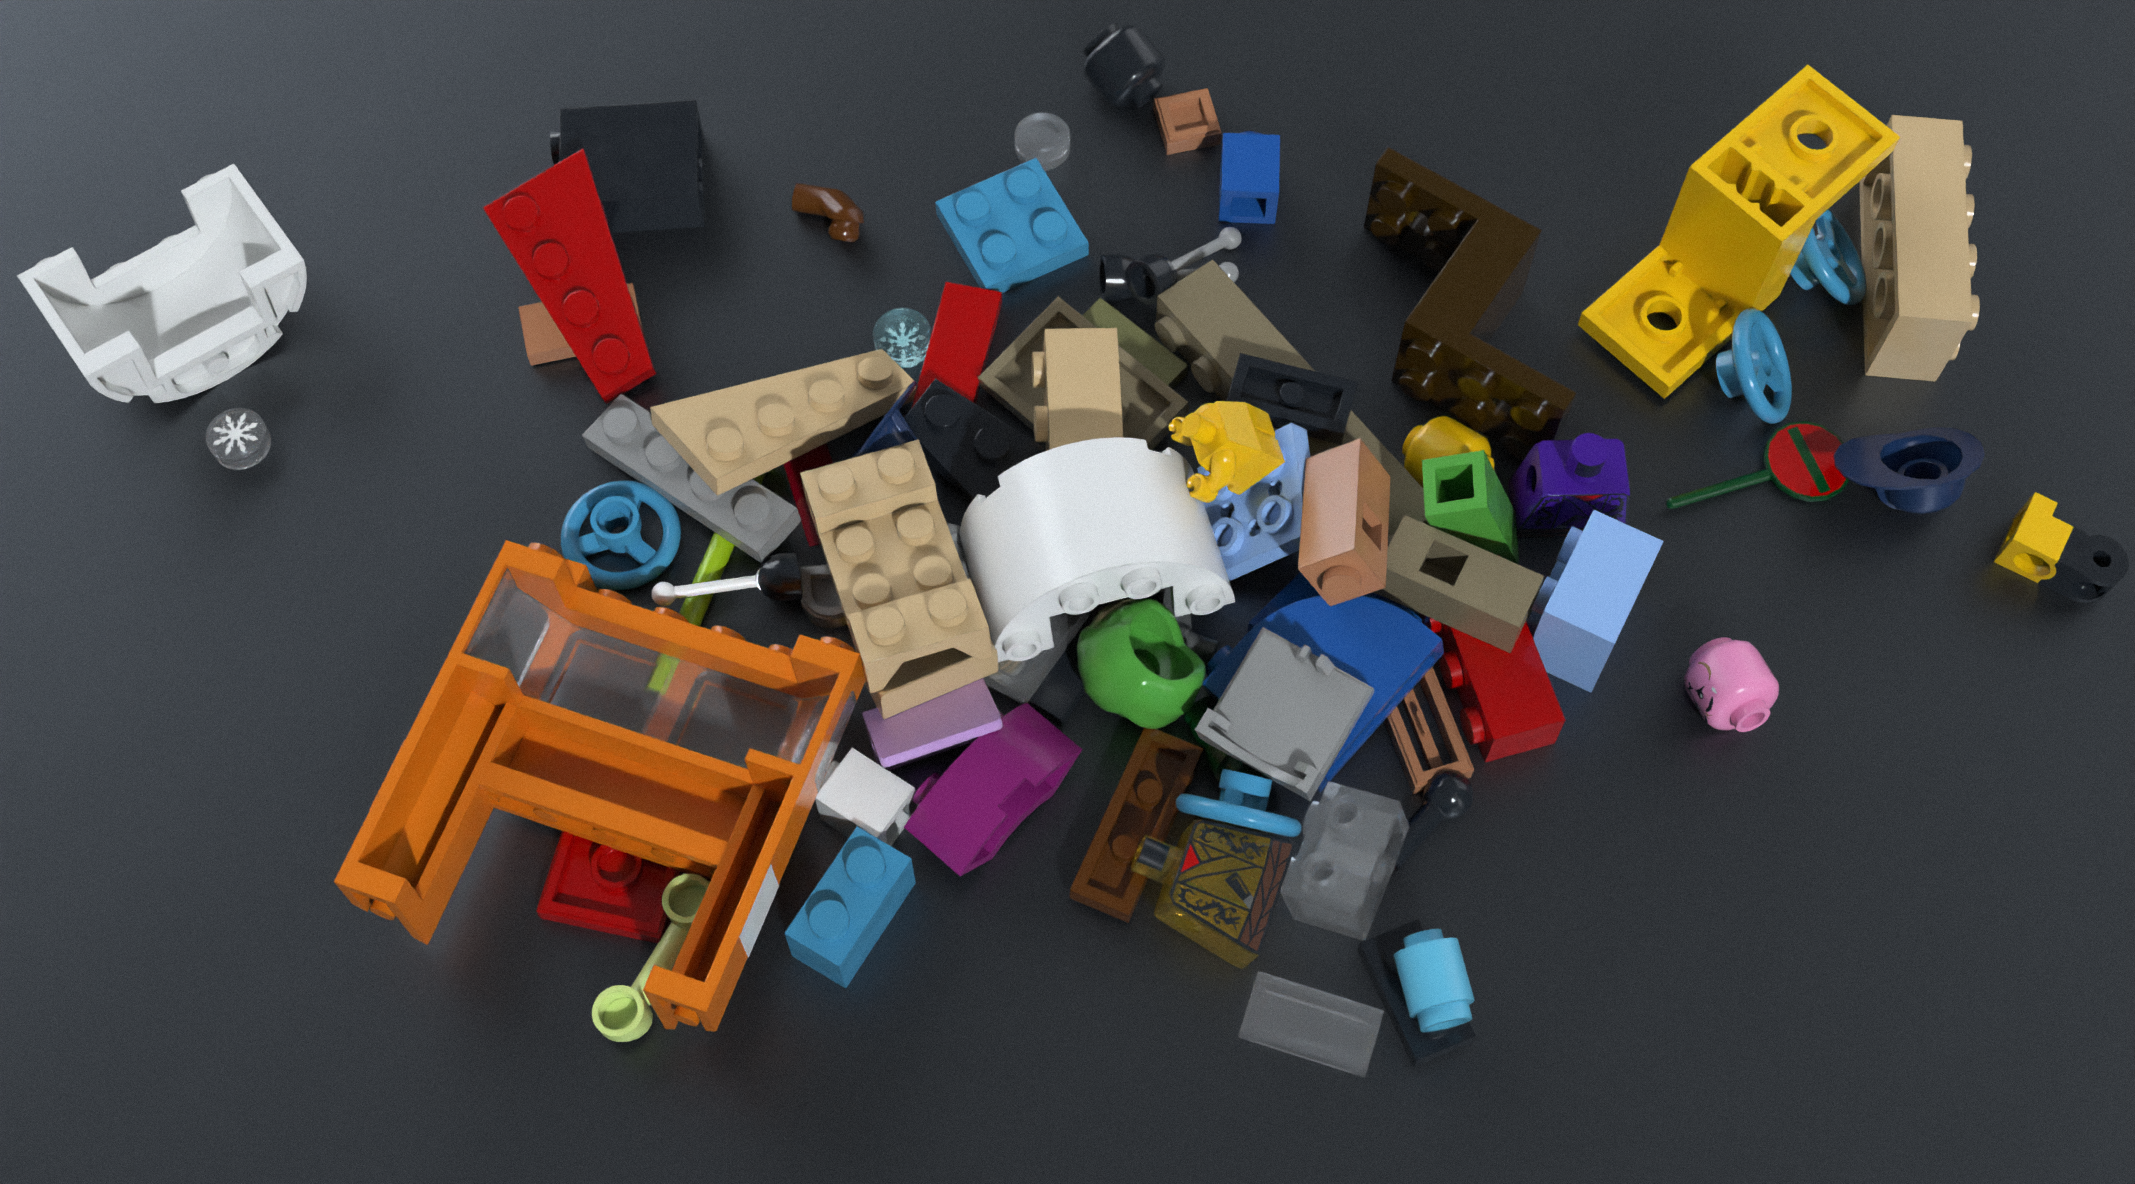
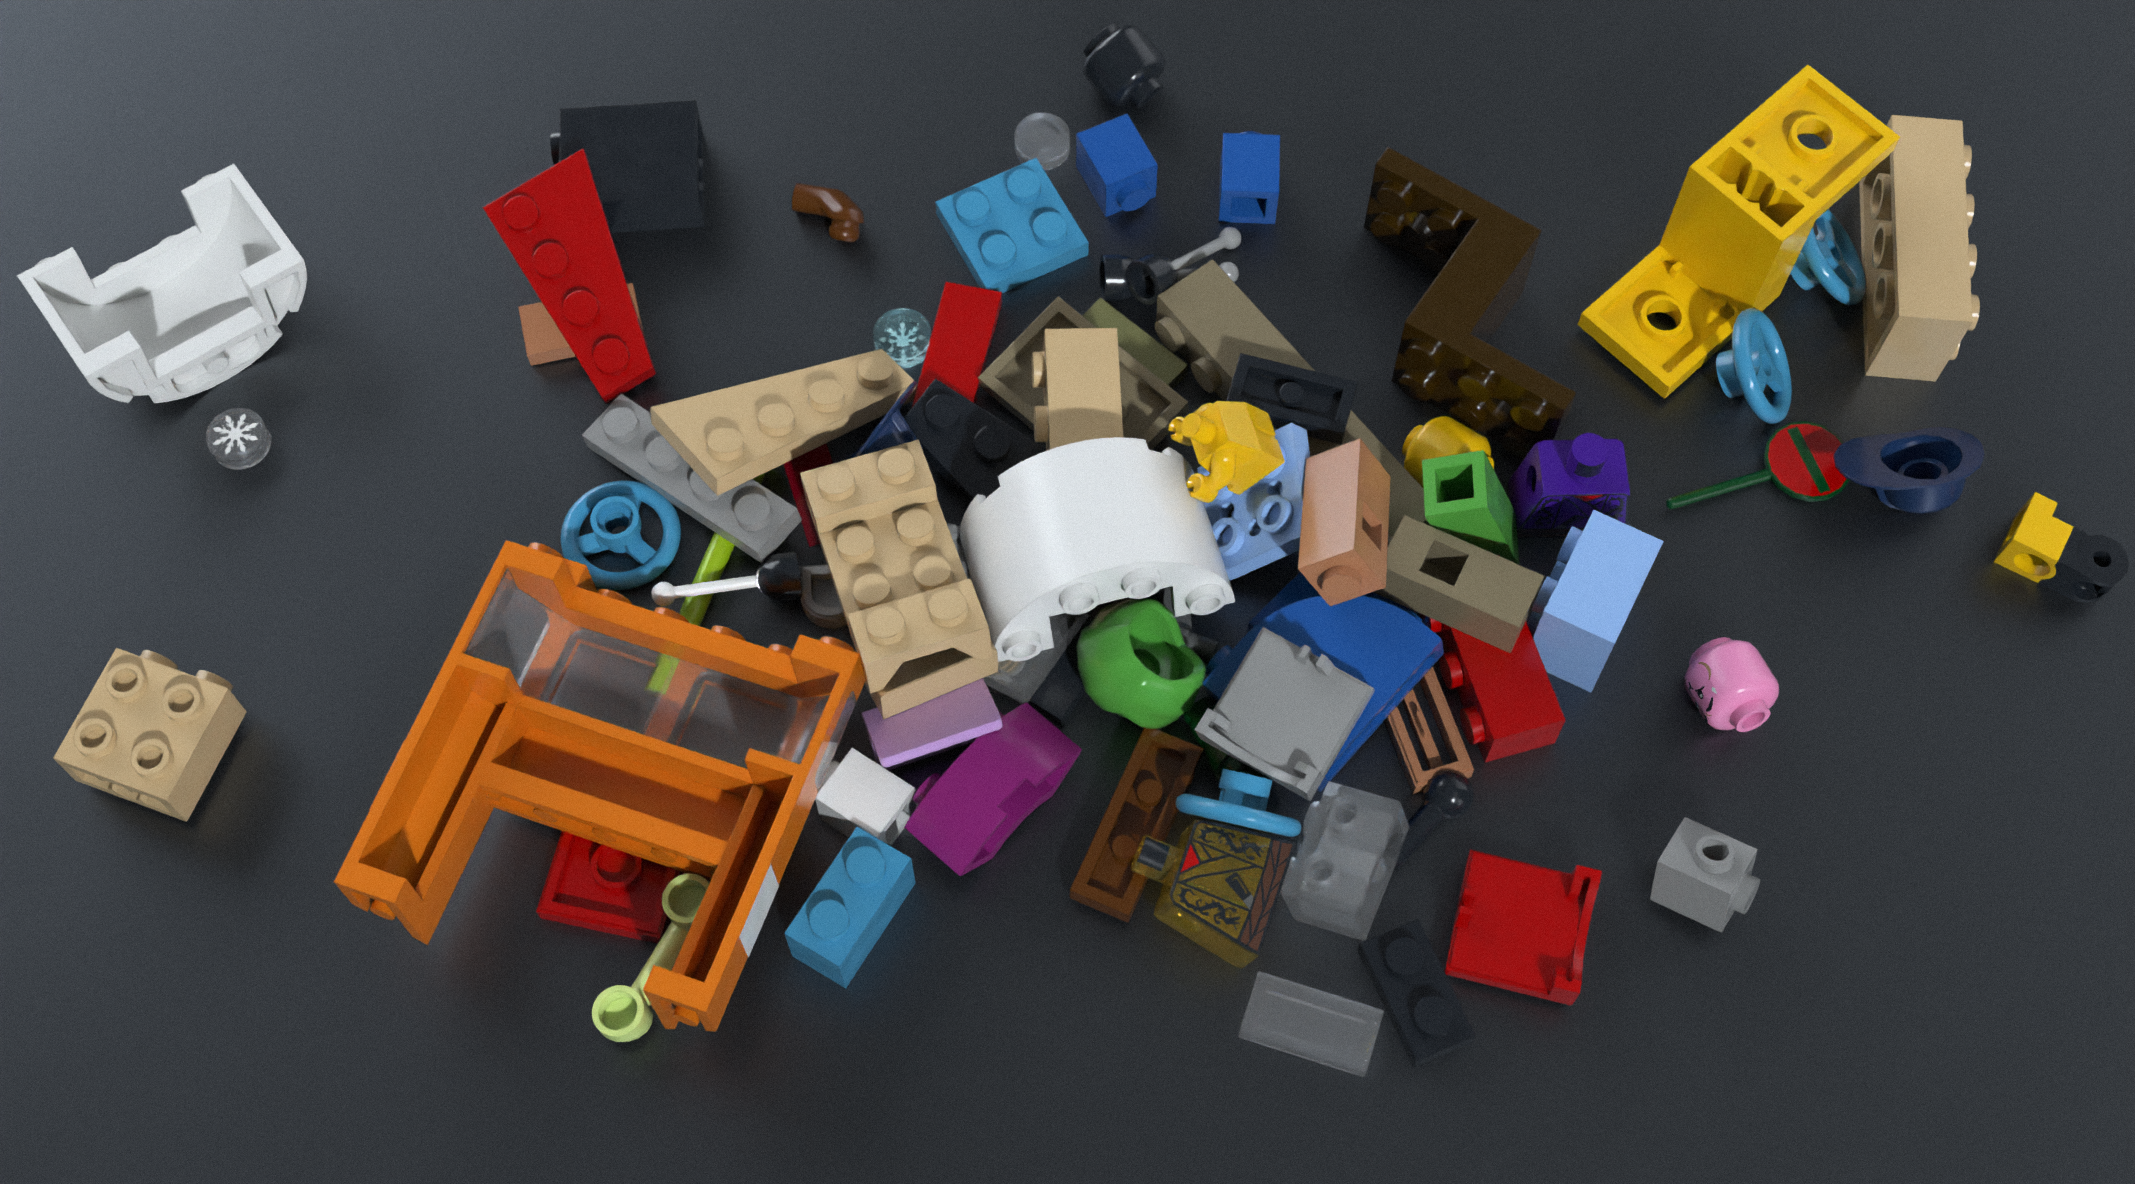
(151, 732): none -> tan brick
(1116, 165): none -> blue brick
(1187, 121): nougat tile -> none
(1434, 980): medium azure brick -> none
(1522, 926): none -> red piece
(1705, 875): none -> light grey brick

